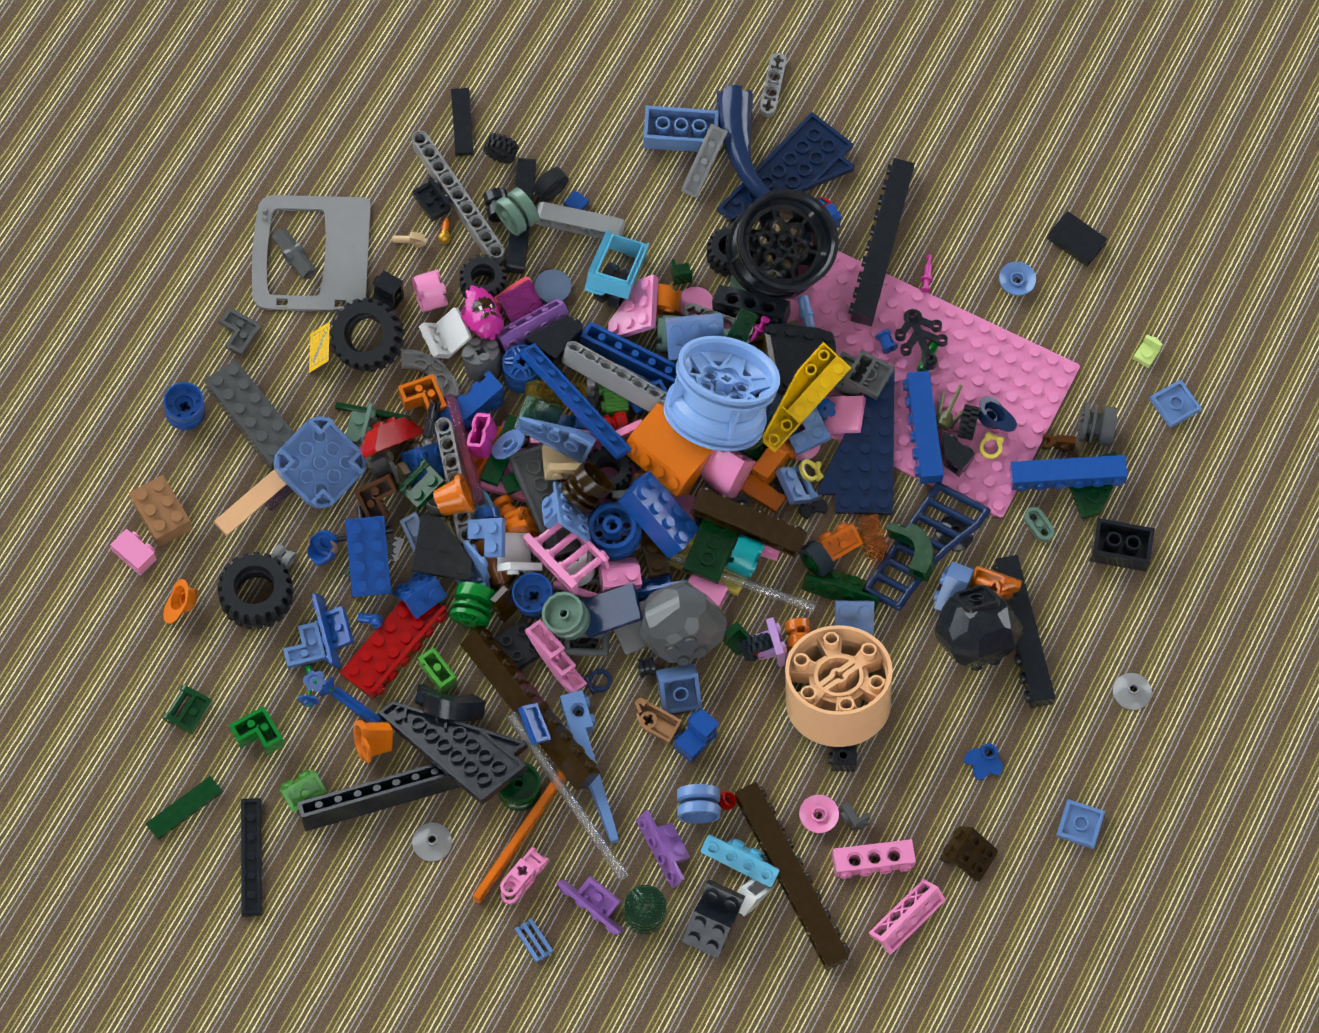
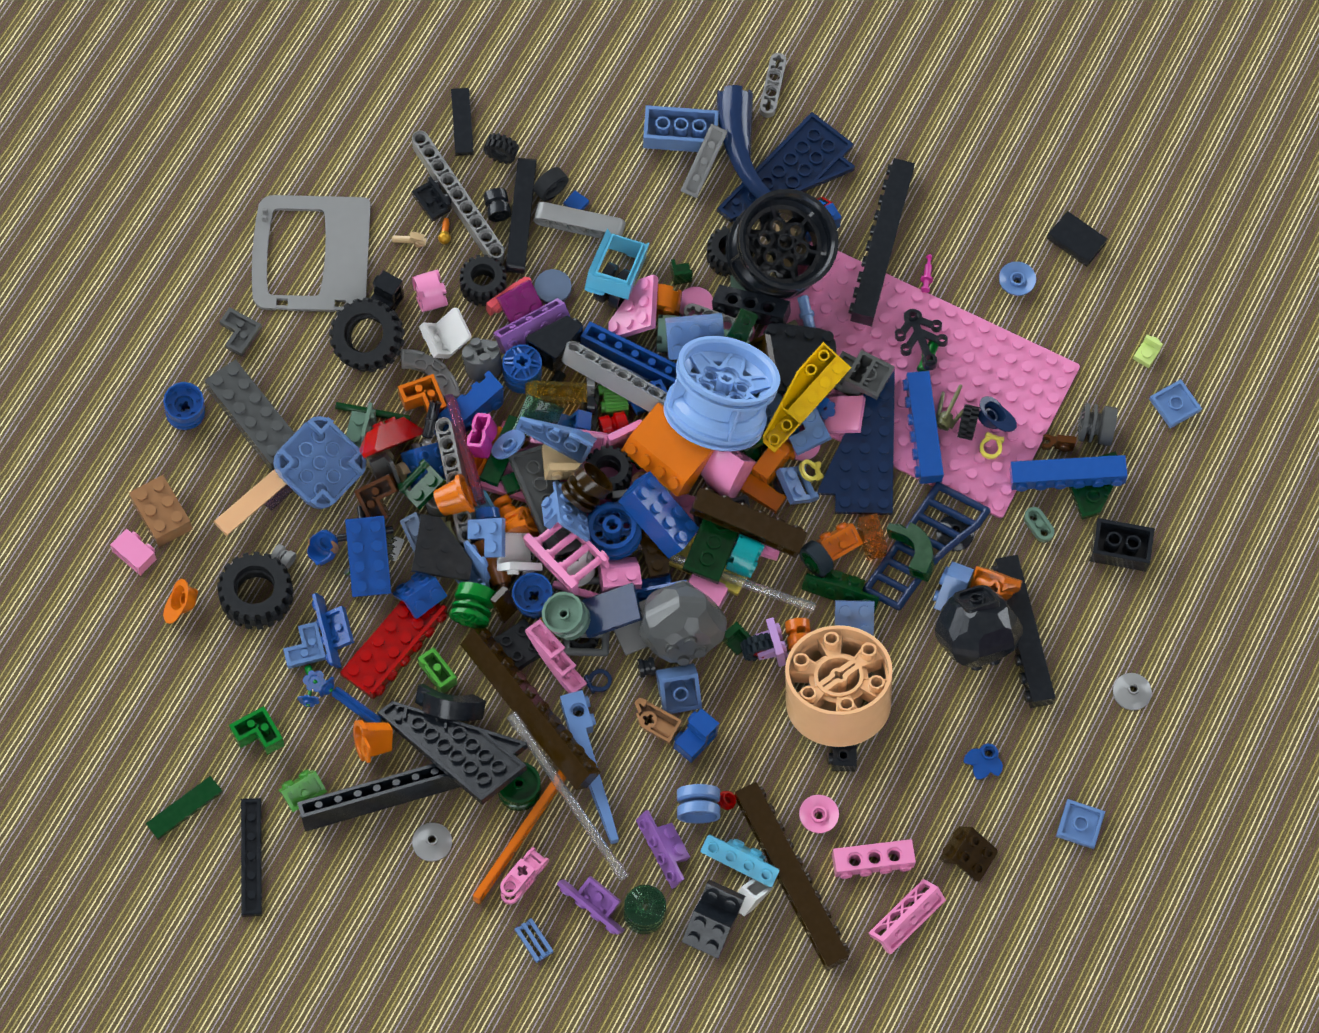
(193, 711): dark green plate -> none
(294, 253): dark grey piece -> none
(319, 347): yellow sticker -> none
(373, 619): blue arm -> none
(482, 313): dark pink head -> none
(516, 211): sand green wheel -> none
(534, 724): blue plate -> none
(575, 401): blue tile -> none
(759, 329): dark pink piece -> none
(807, 510): black piece -> none
(849, 816): dark grey bracket -> none
(886, 341): blue bush -> none
(955, 455): black slope -> none

